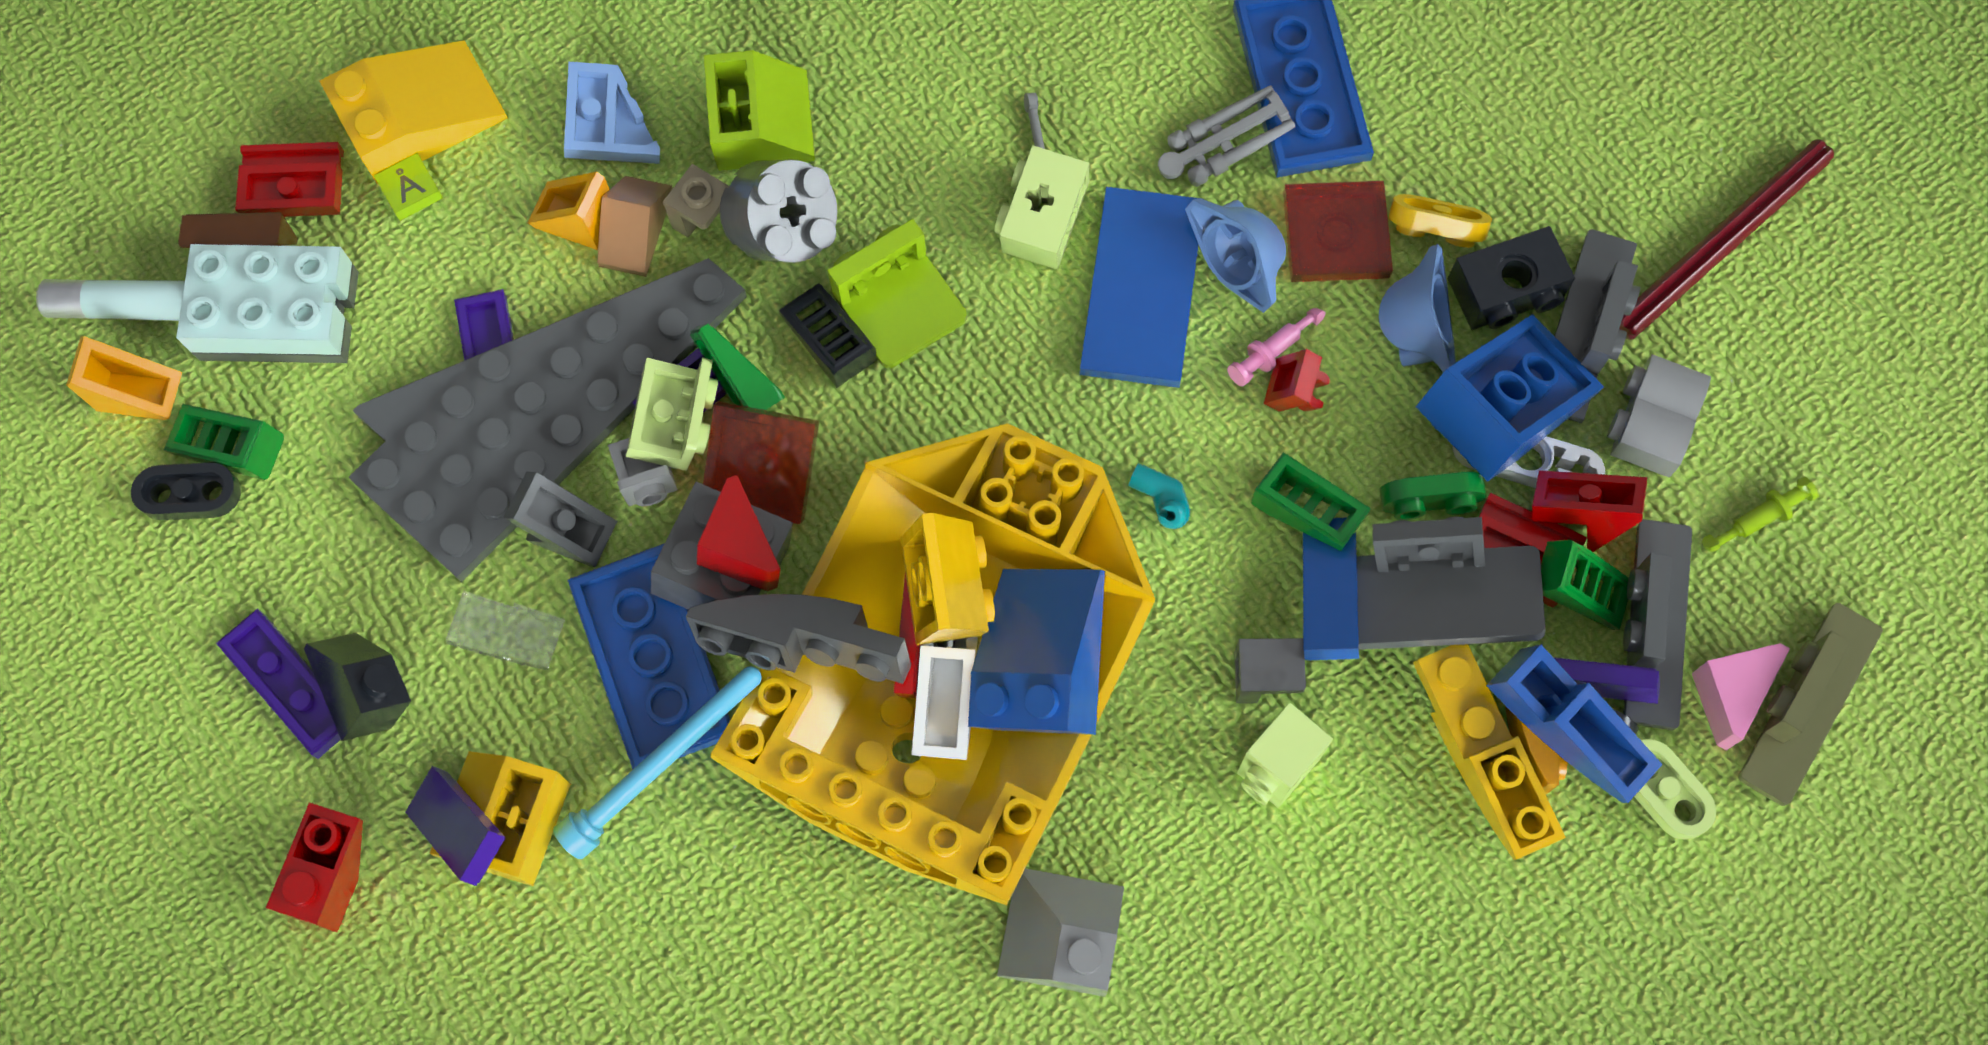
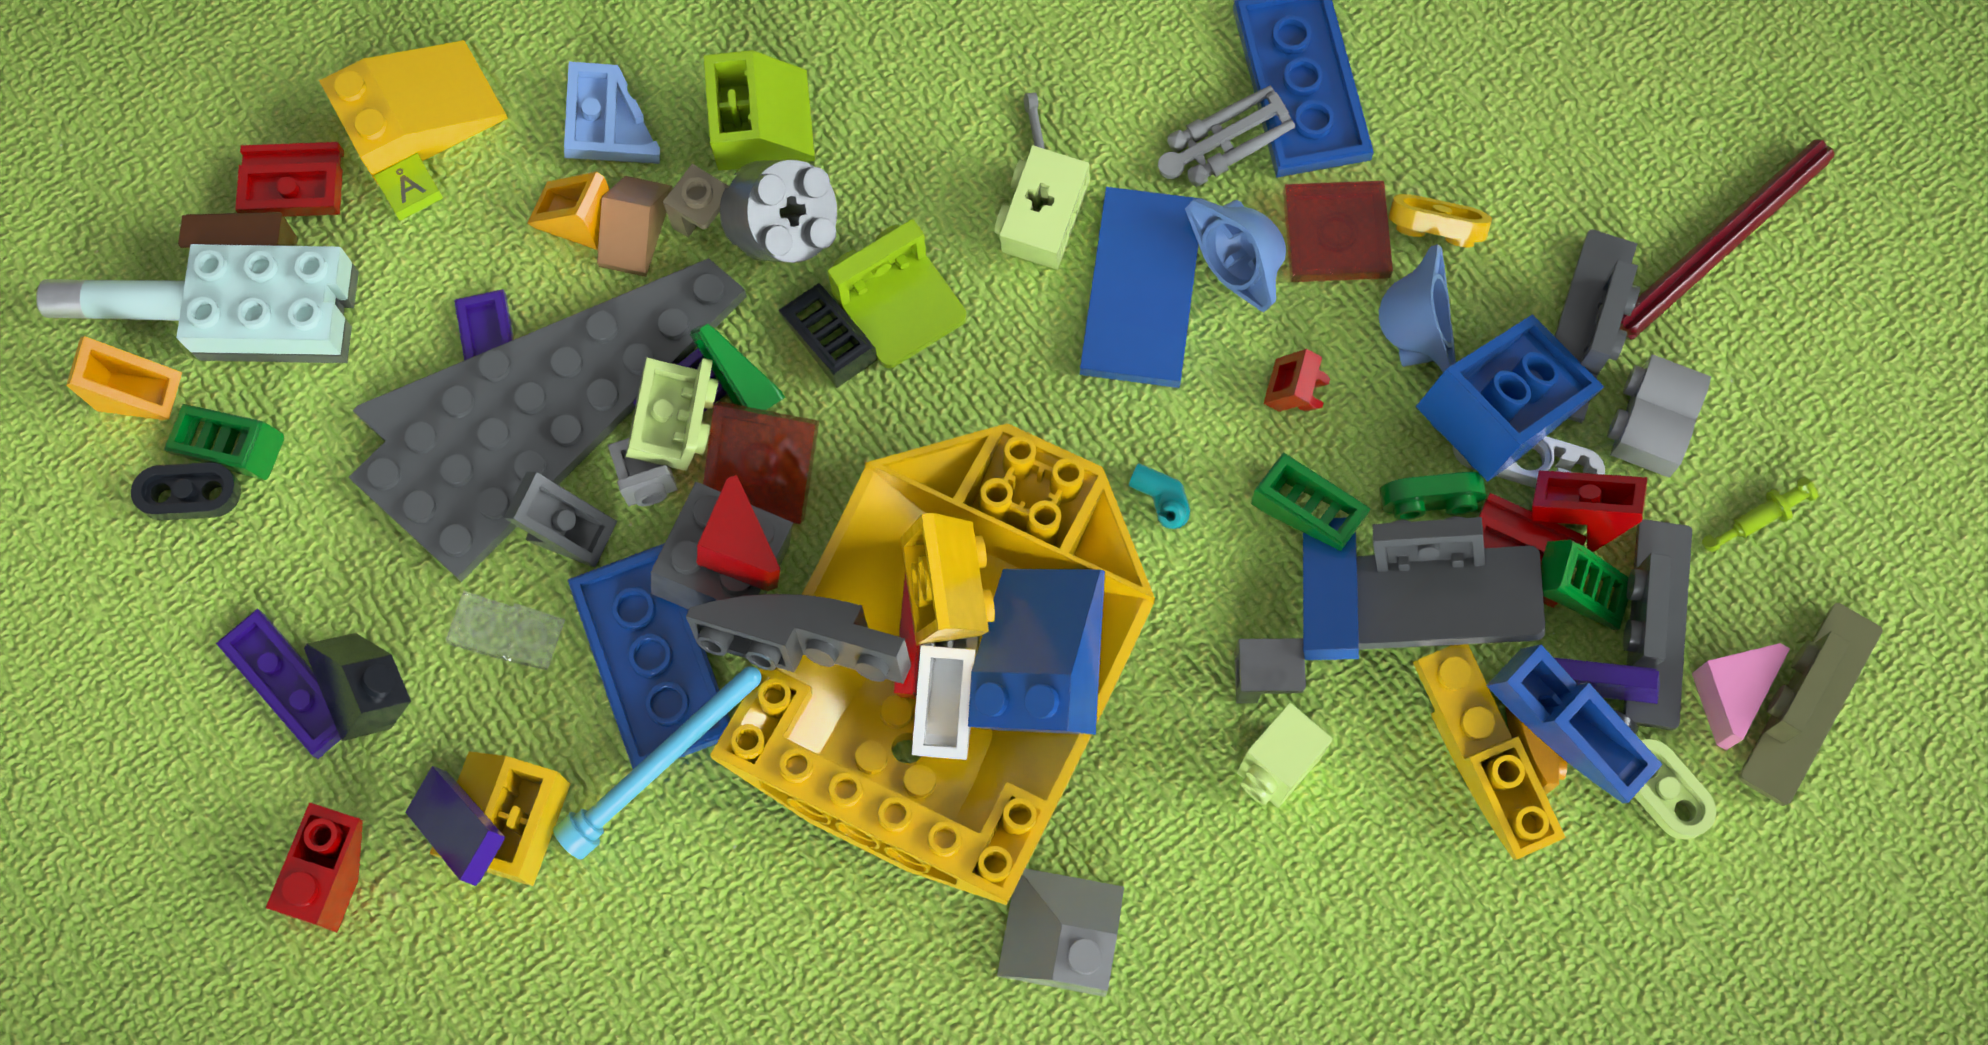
(1264, 354): bright pink piece -> none
(1530, 259): black brick -> none

